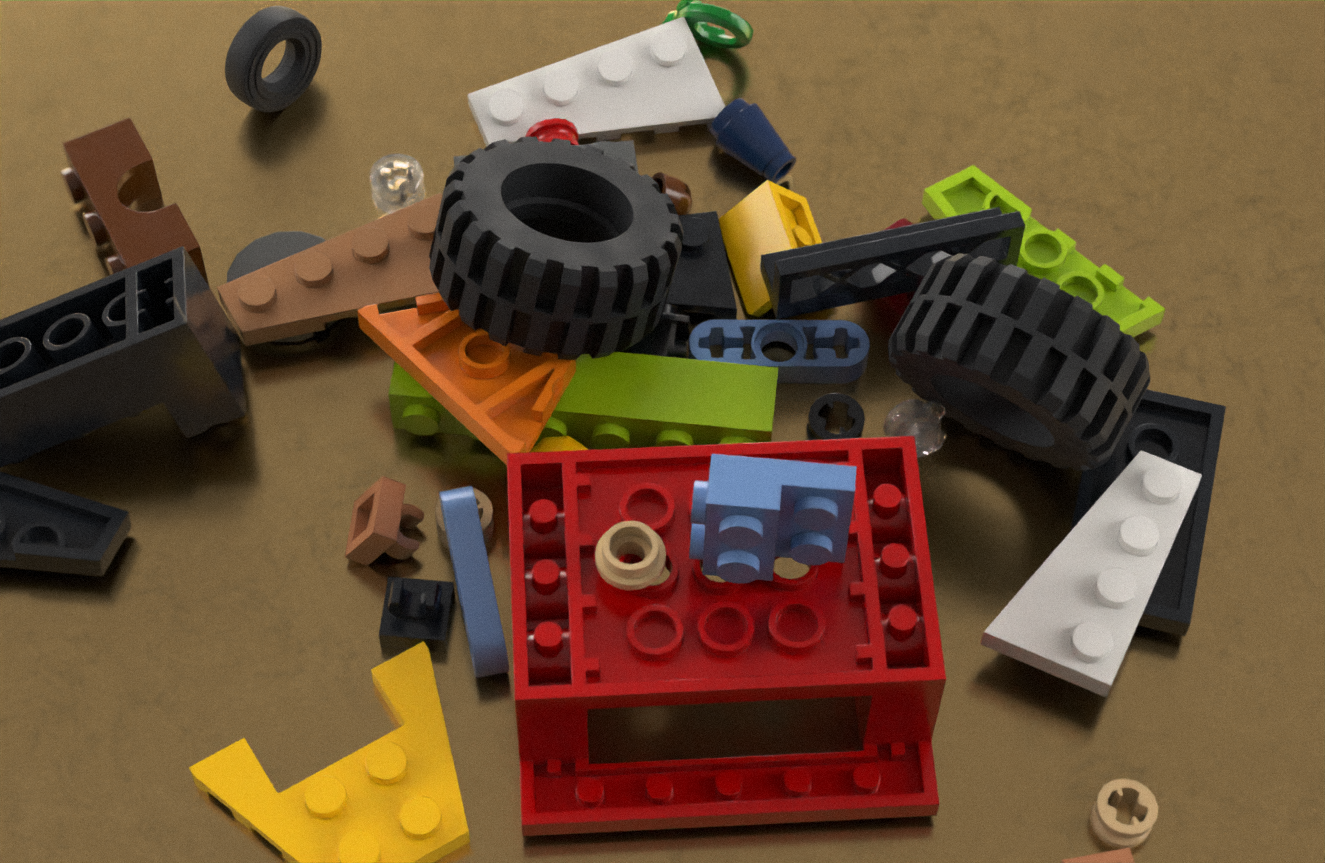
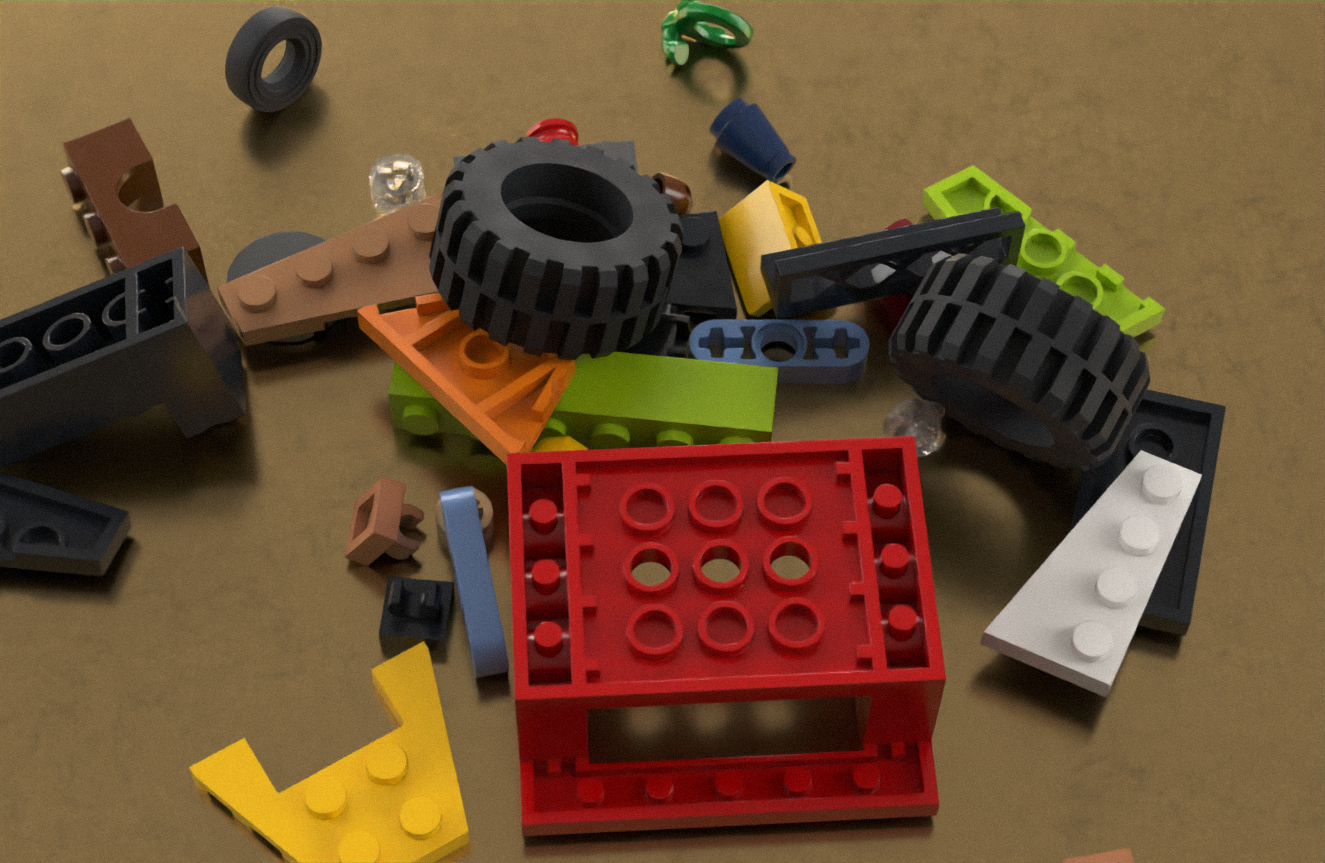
(619, 88): white wing -> none
(630, 538): tan plate -> none
(768, 511): medium blue plate -> none
(835, 405): black bush -> none
(1144, 809): tan bush -> none

